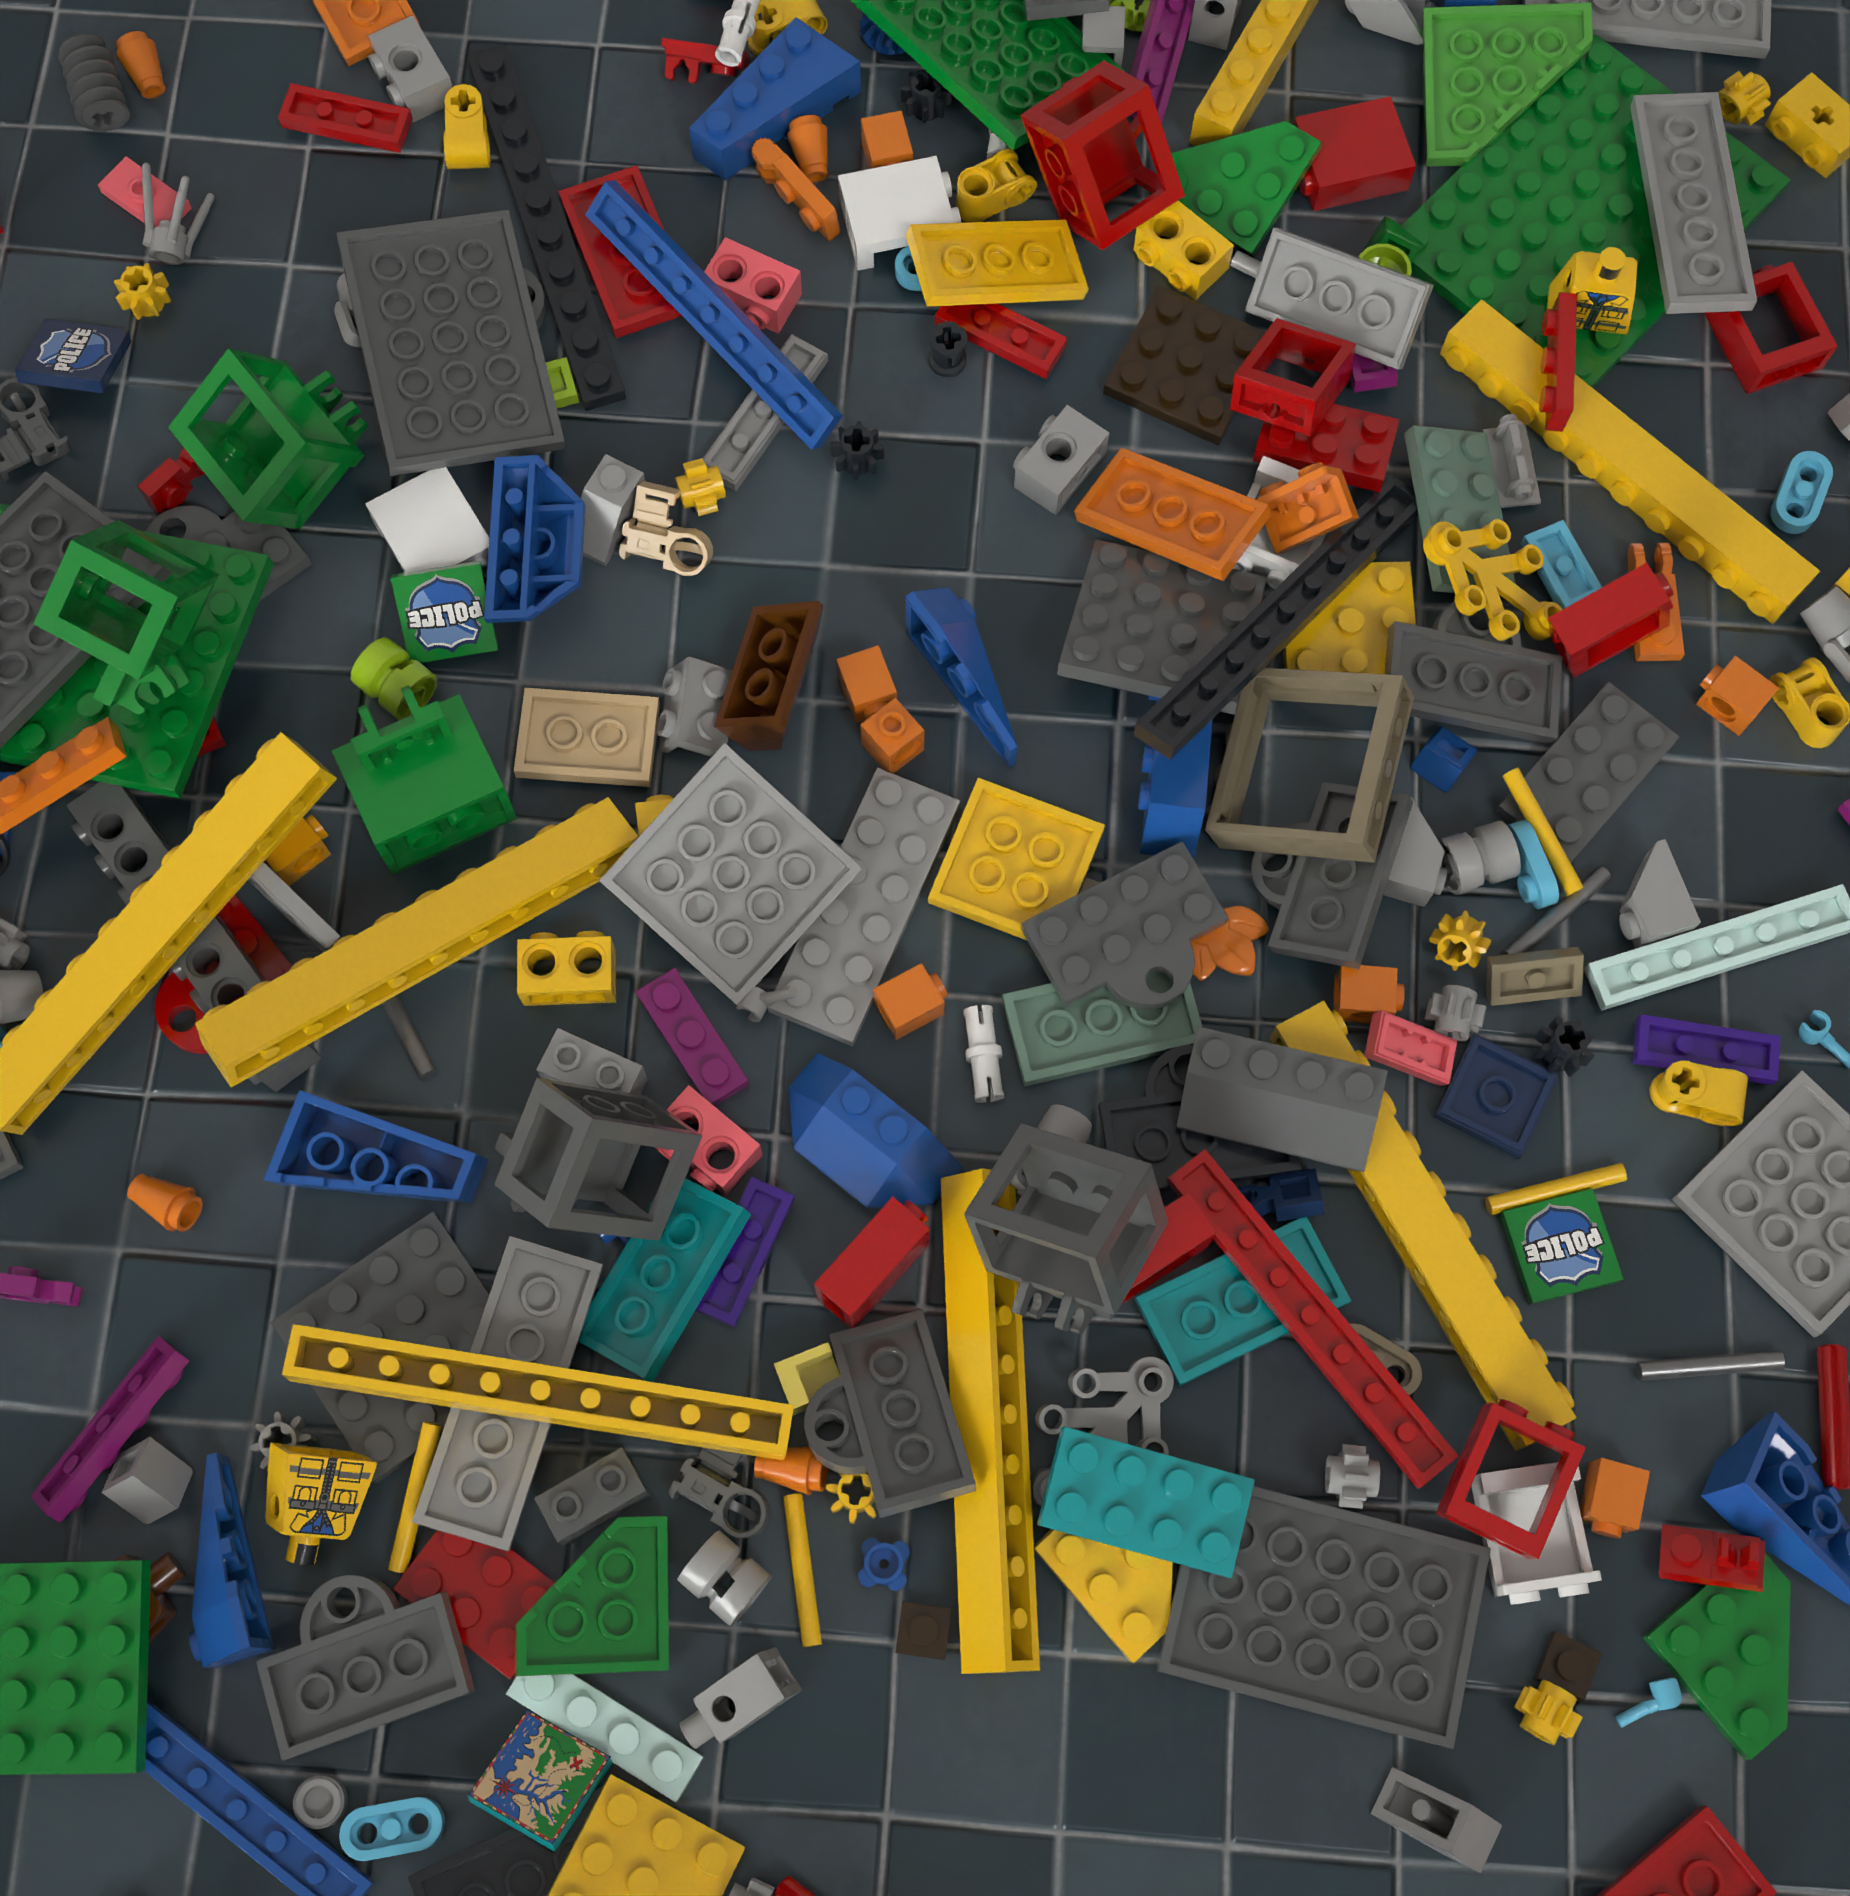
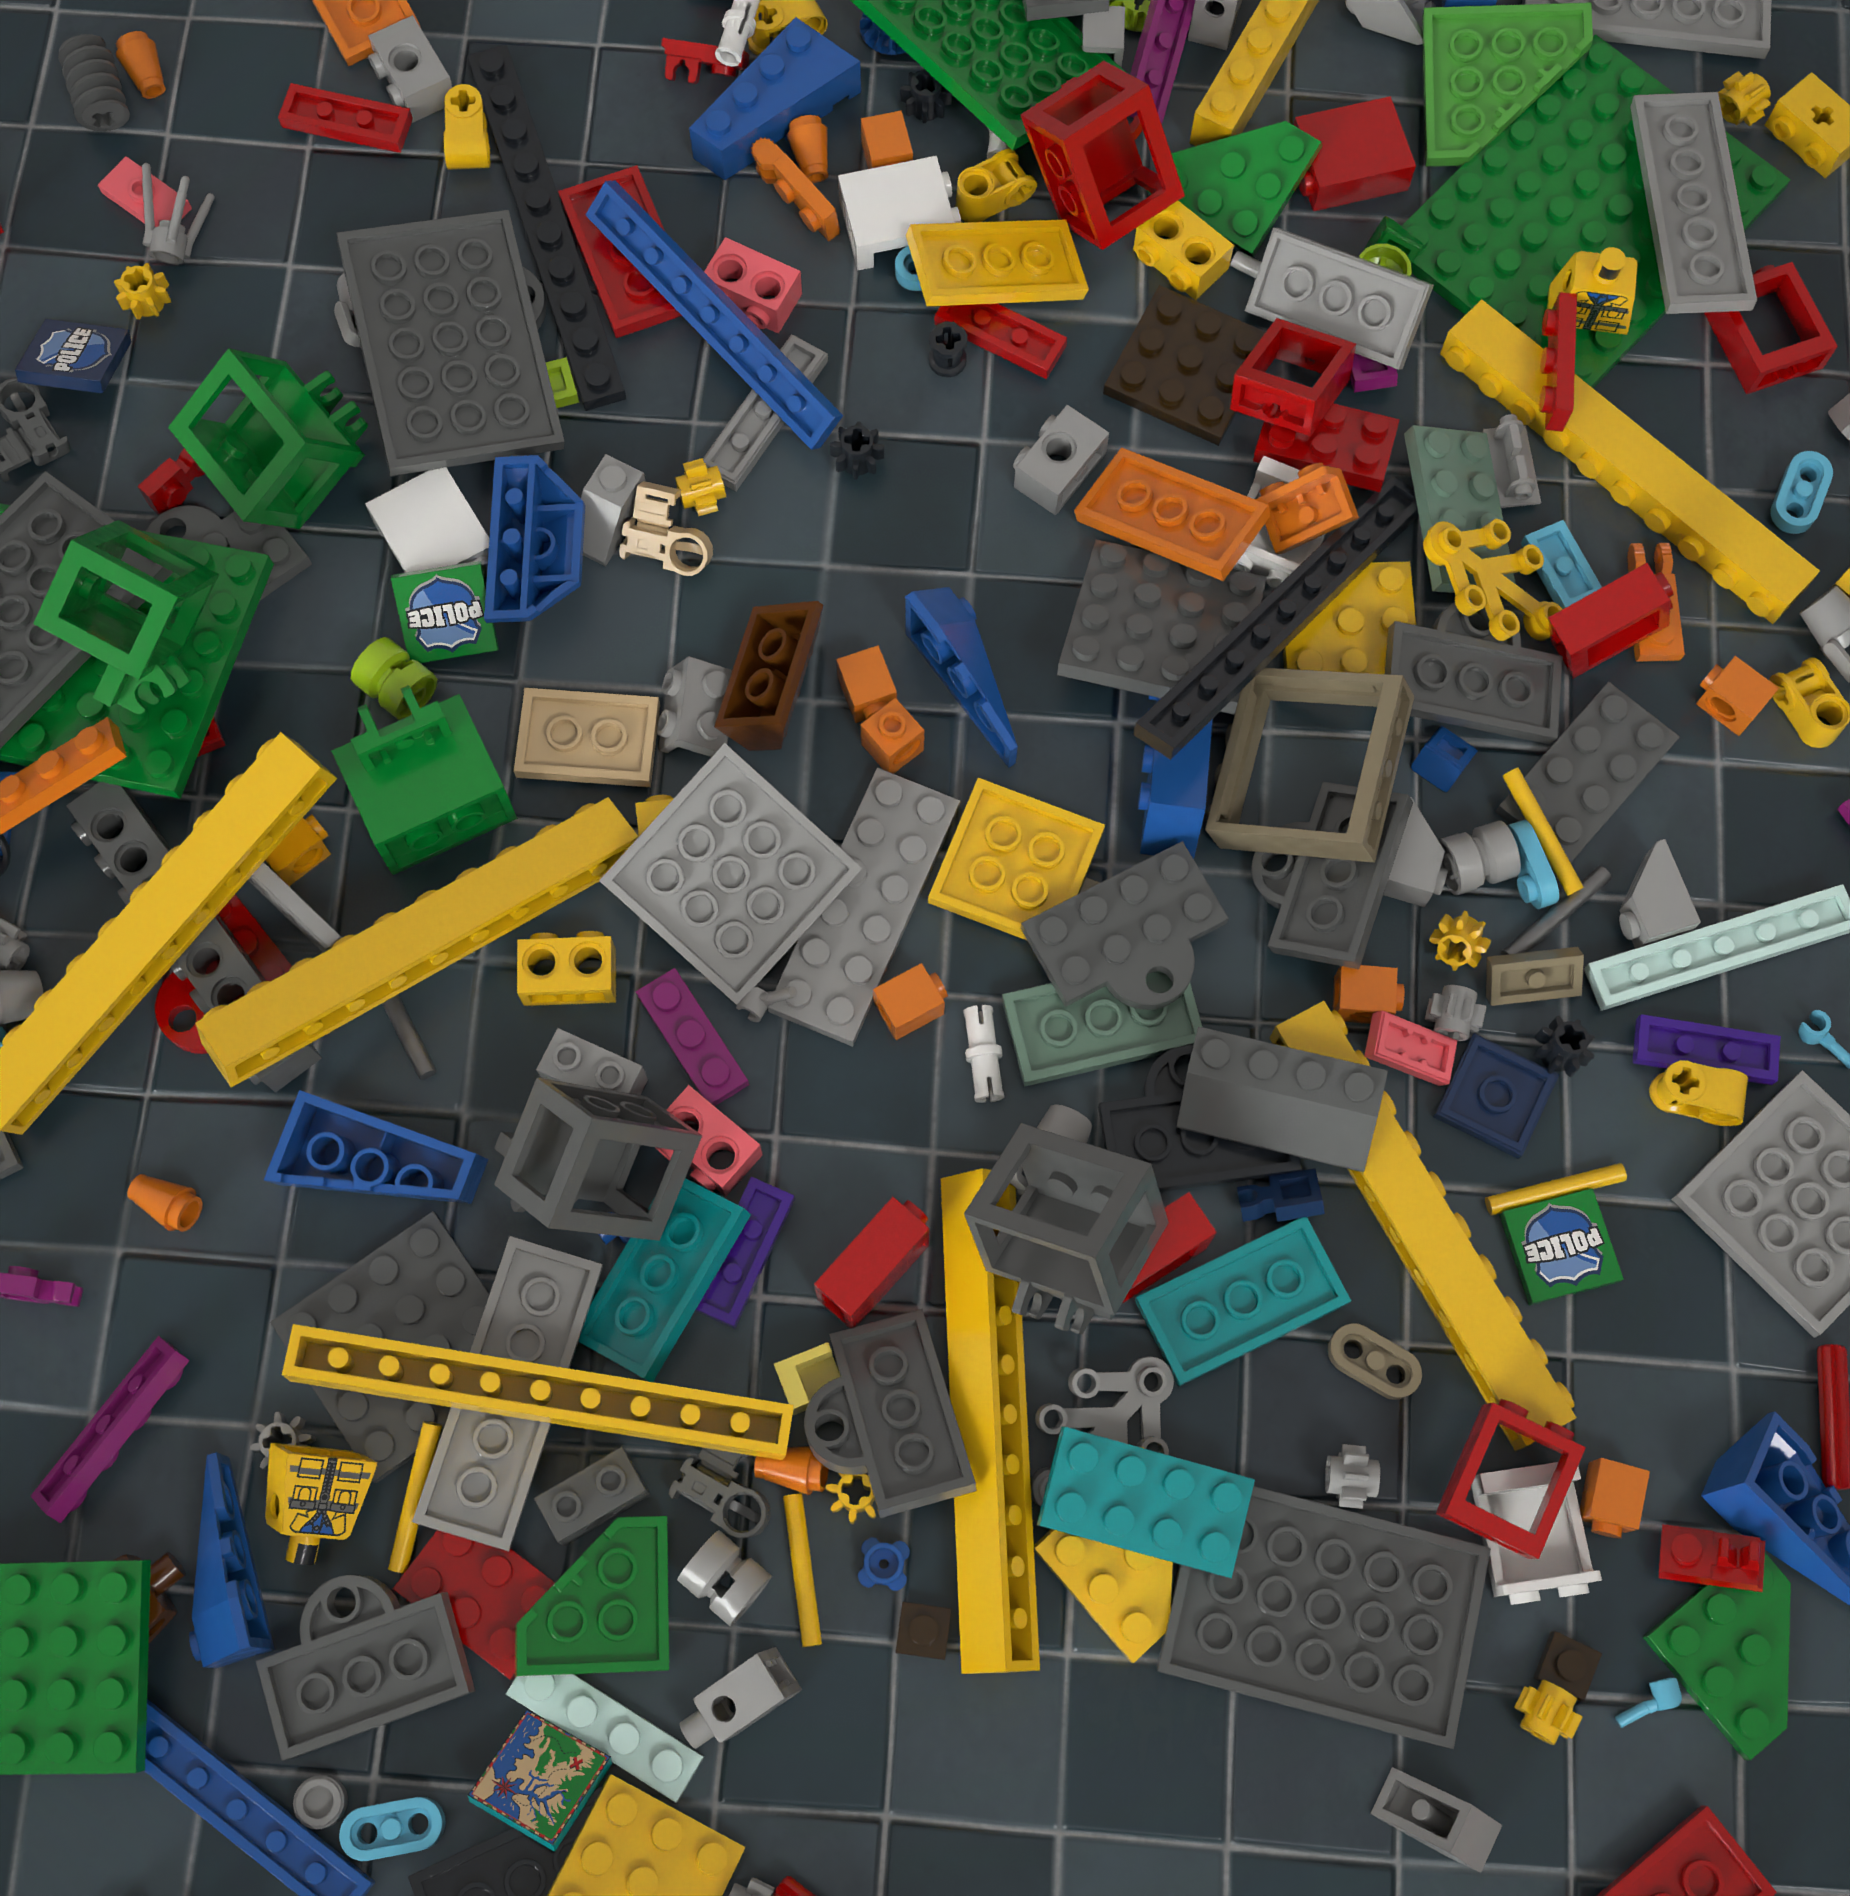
(147, 1481): light grey panel -> none
(864, 1138): blue wedge -> none
(1230, 945): orange plate -> none
(1315, 1322): red plate -> none
(1710, 1365): flat silver bar -> none

